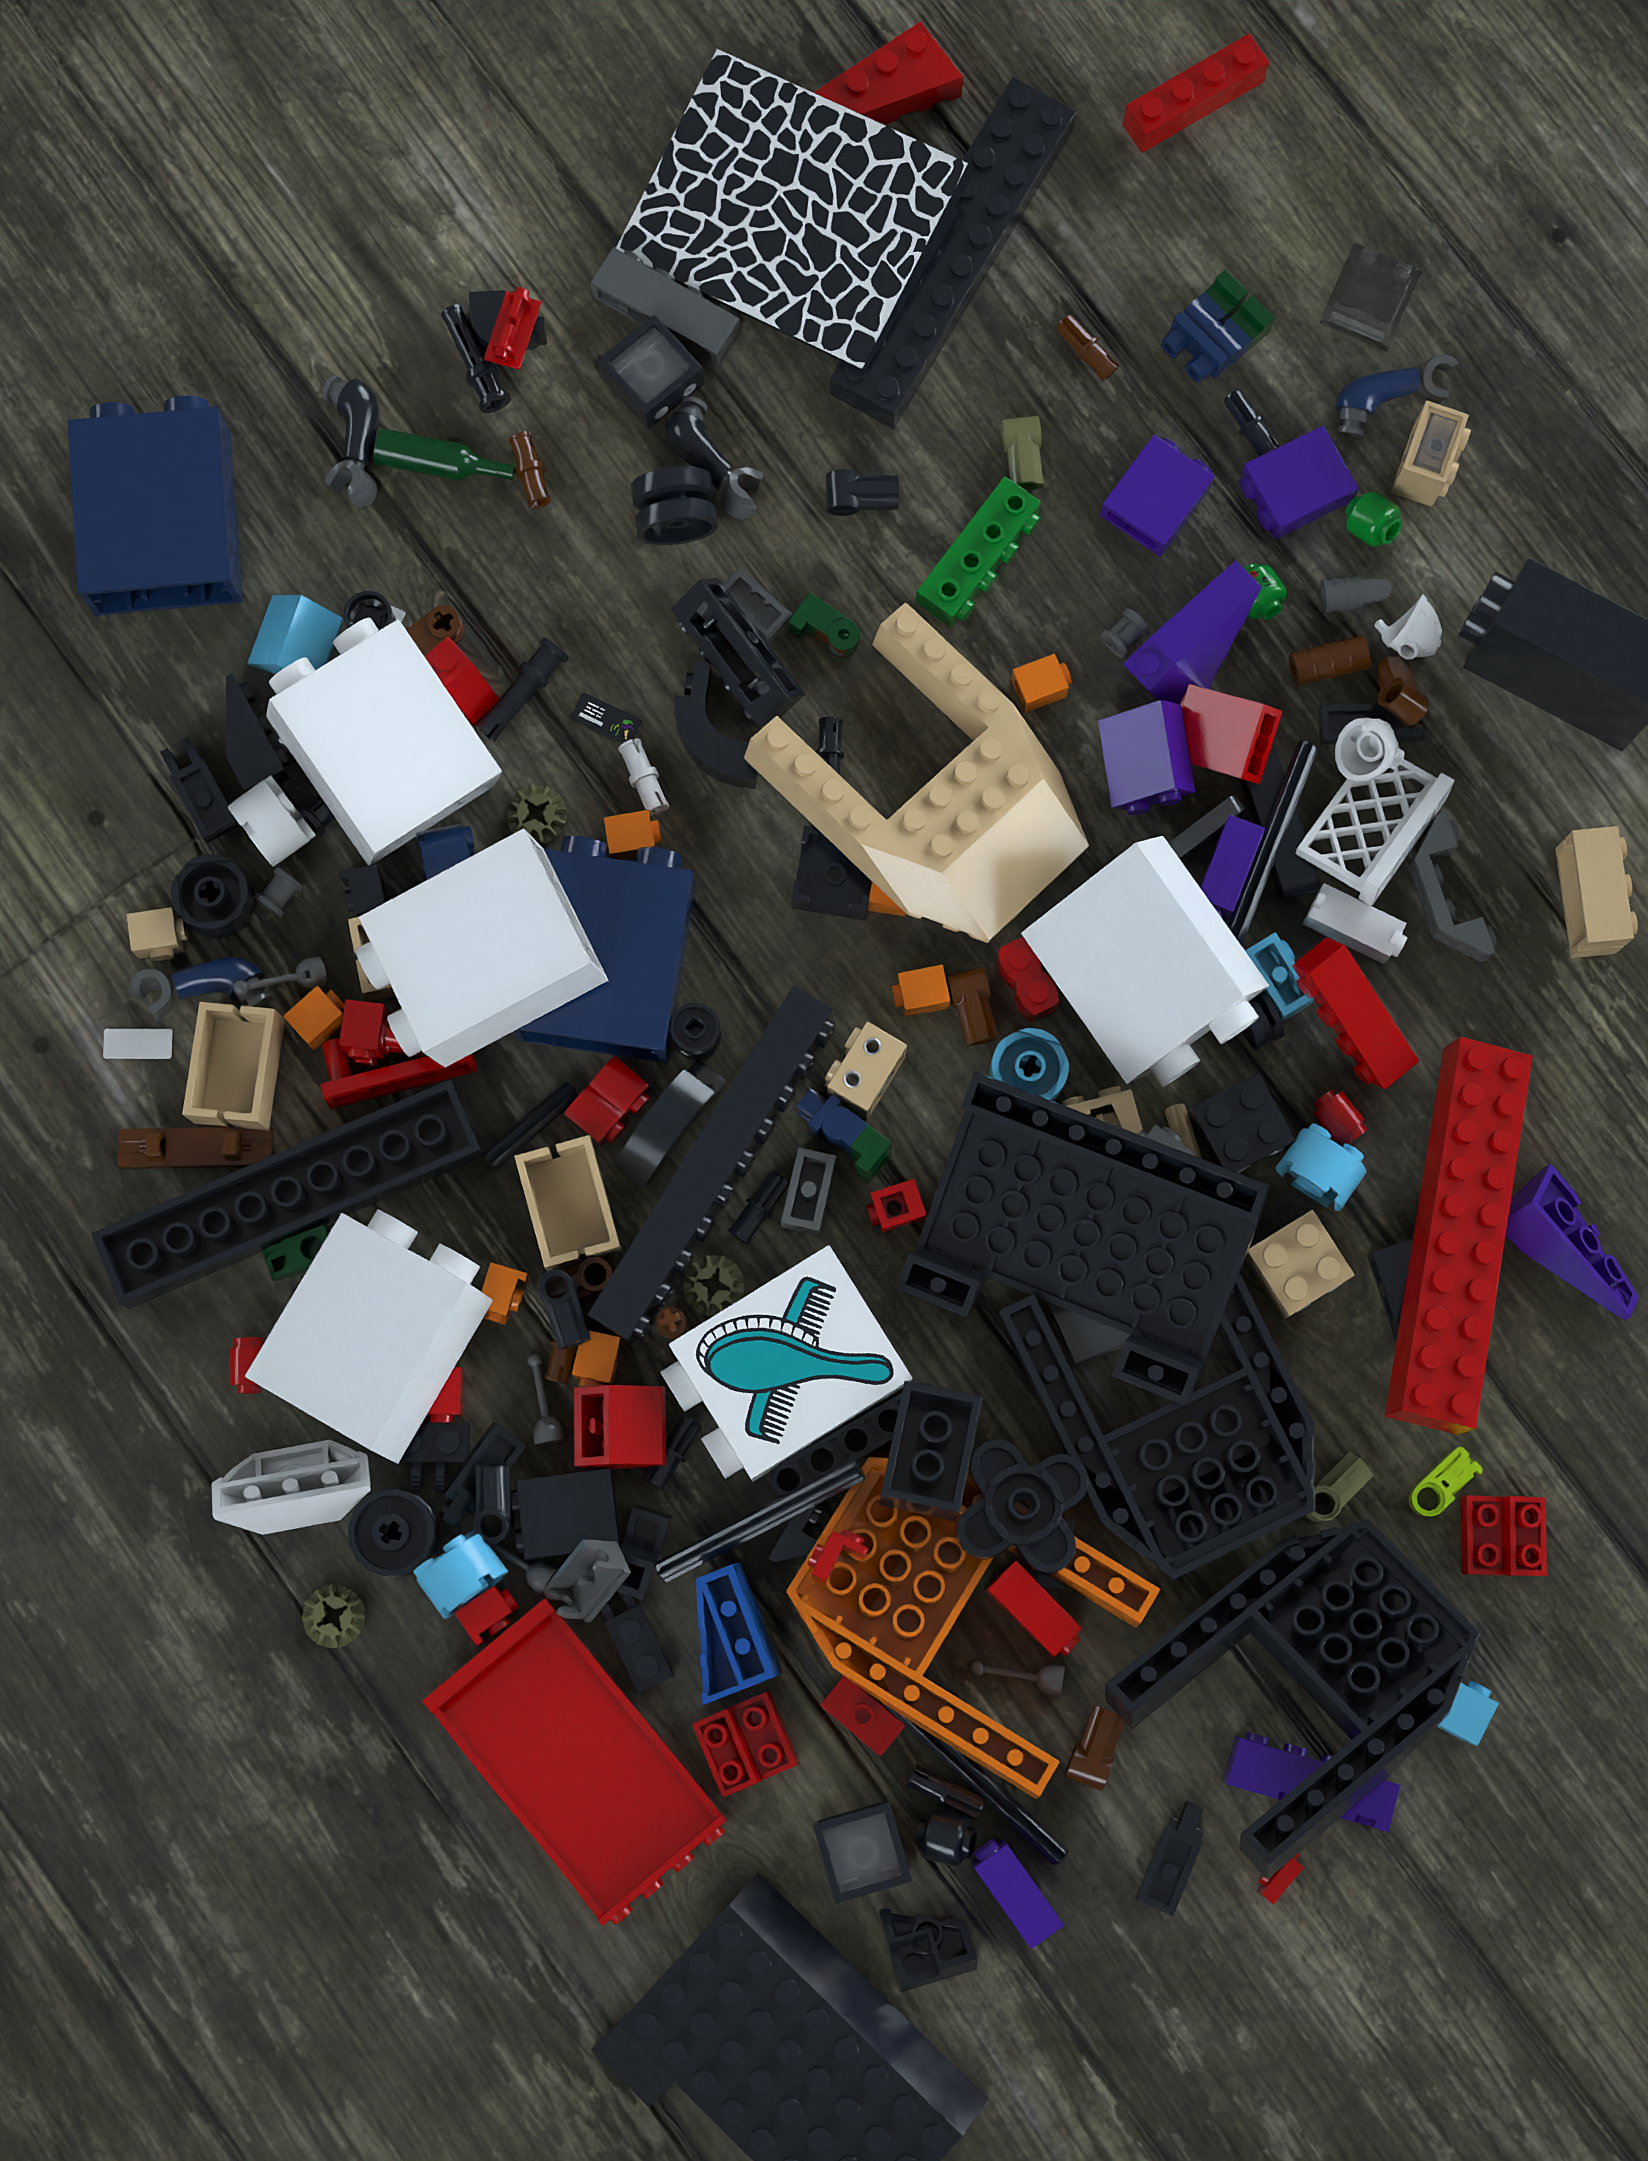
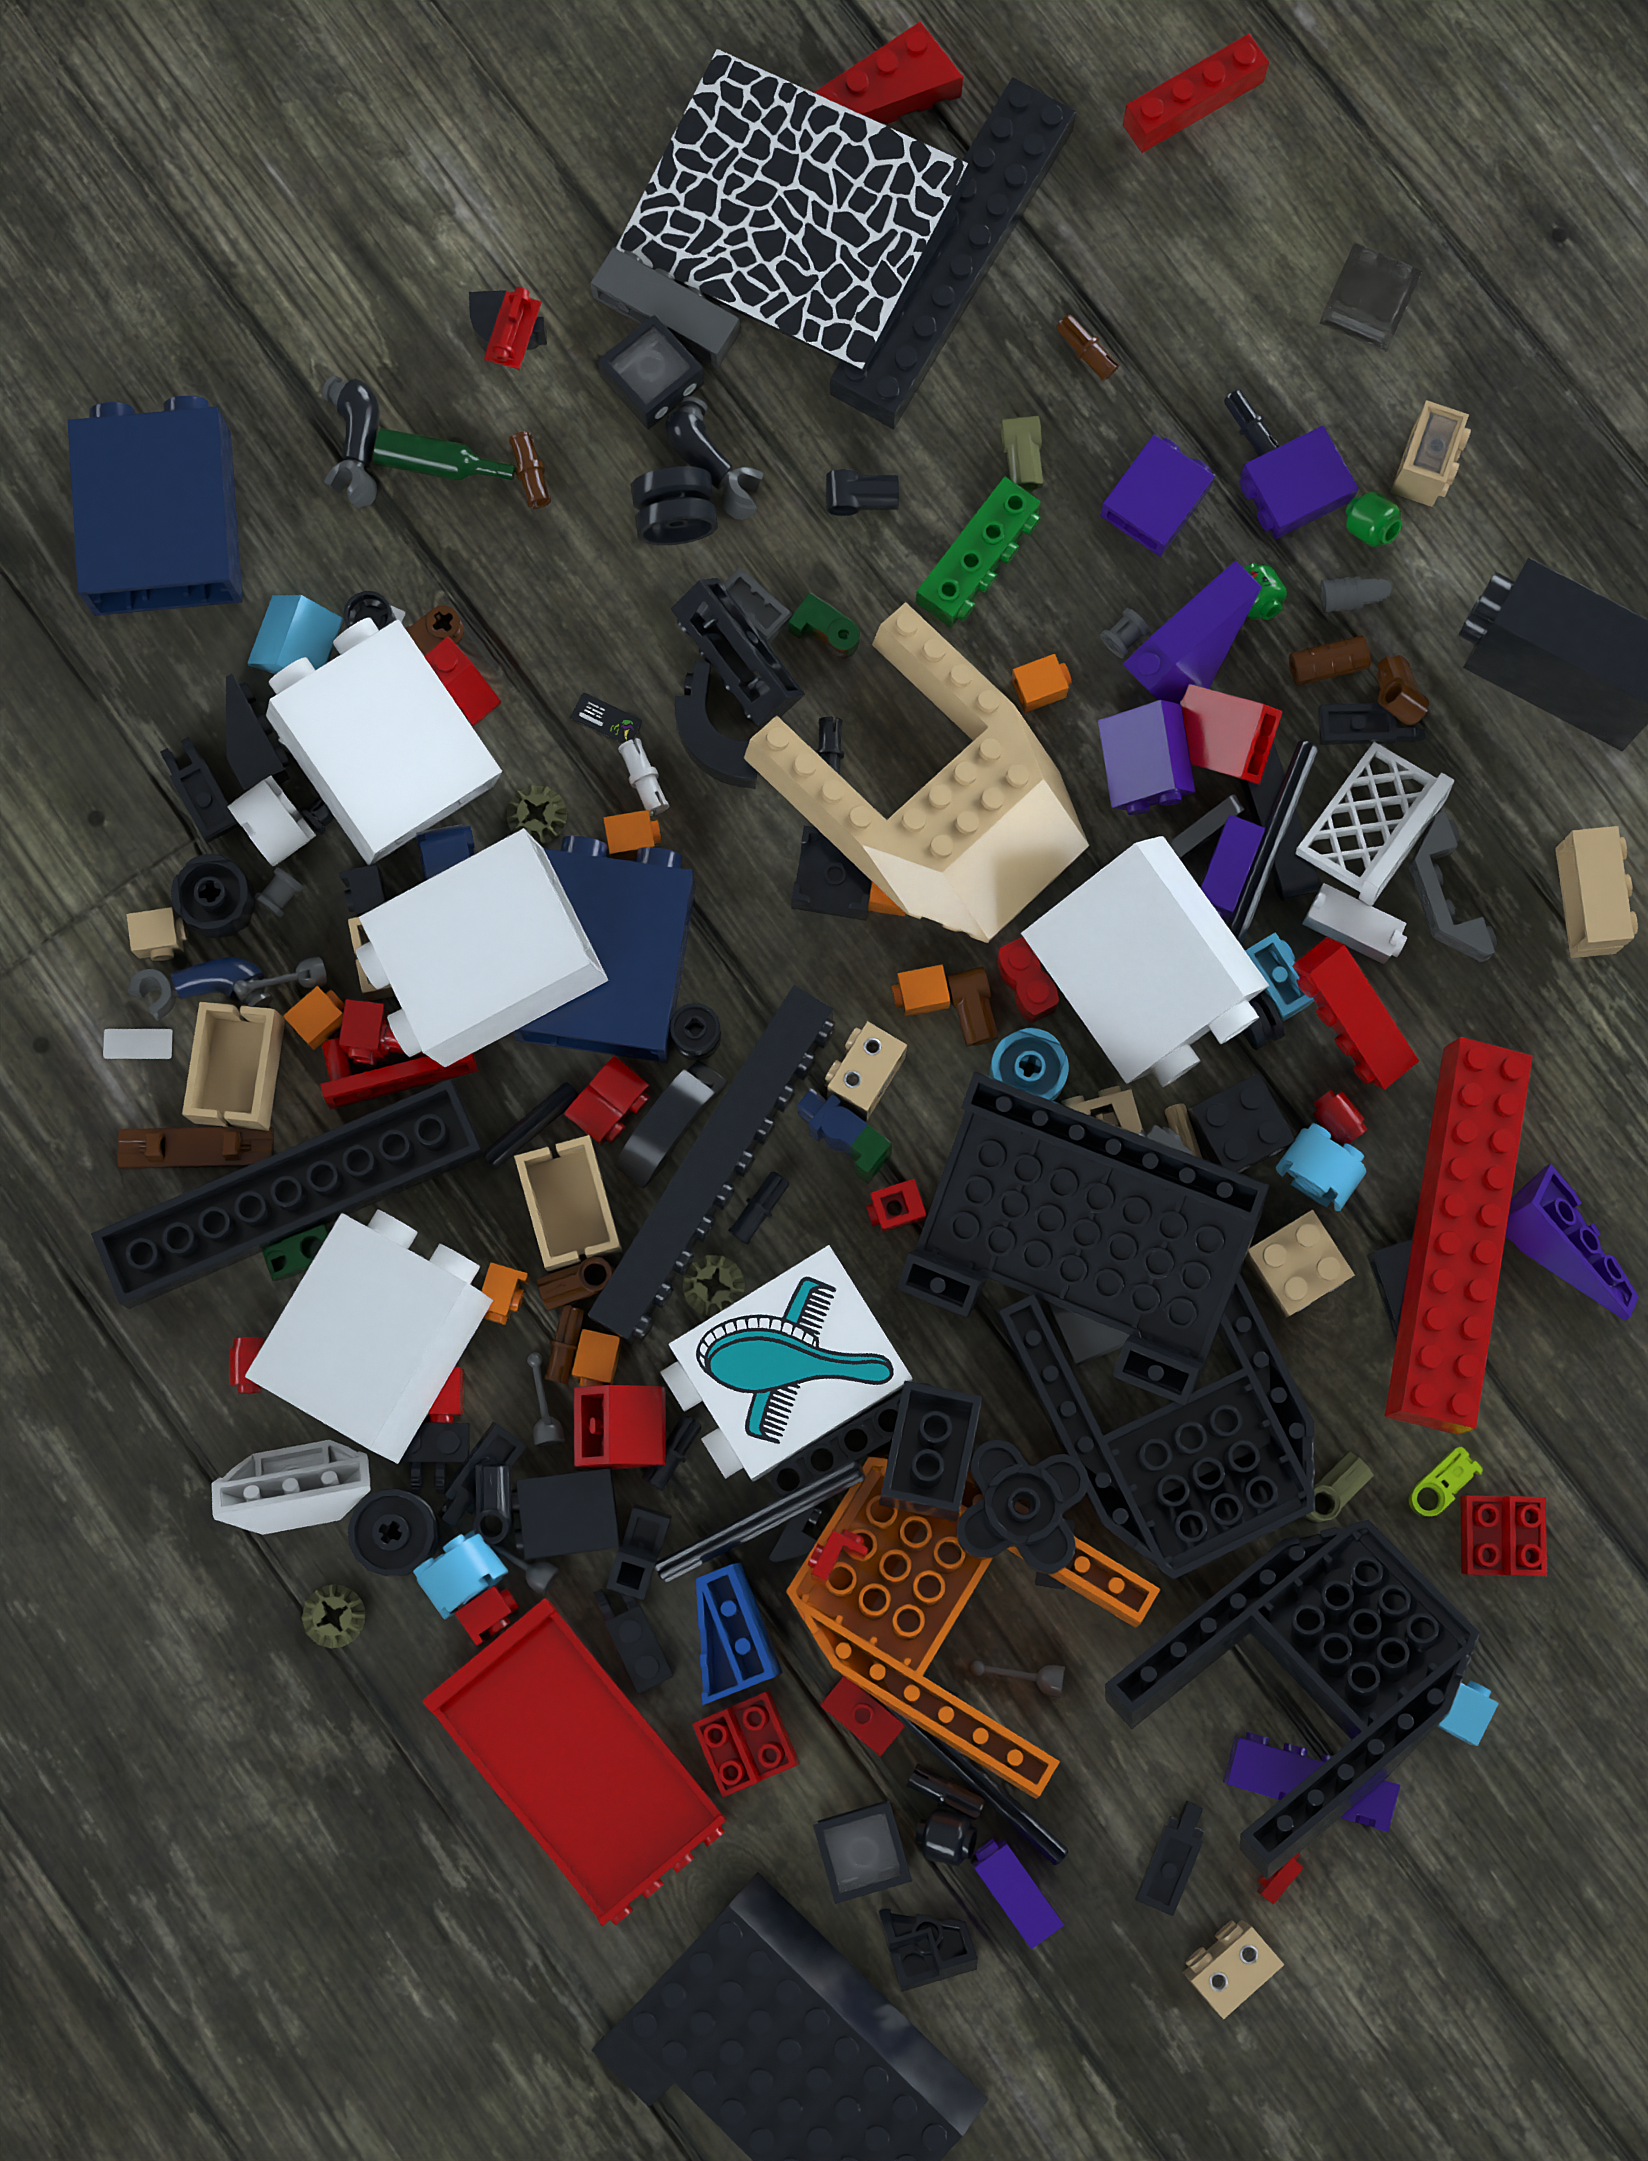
(480, 372): black pin -> none
(532, 676): black pin -> none
(565, 1312): black piece -> none
(588, 1579): dark grey hinge -> none
(670, 1322): reddish brown axle -> none
(808, 1191): dark grey brick -> none
(1034, 1609): red slope -> none
(1092, 1757): reddish brown piece -> none
(1217, 328): dark blue hips -> none
(1232, 1967): none -> tan piece
(1367, 392): piece -> none
(1367, 749): white helmet -> none
(1415, 632): white helmet -> none

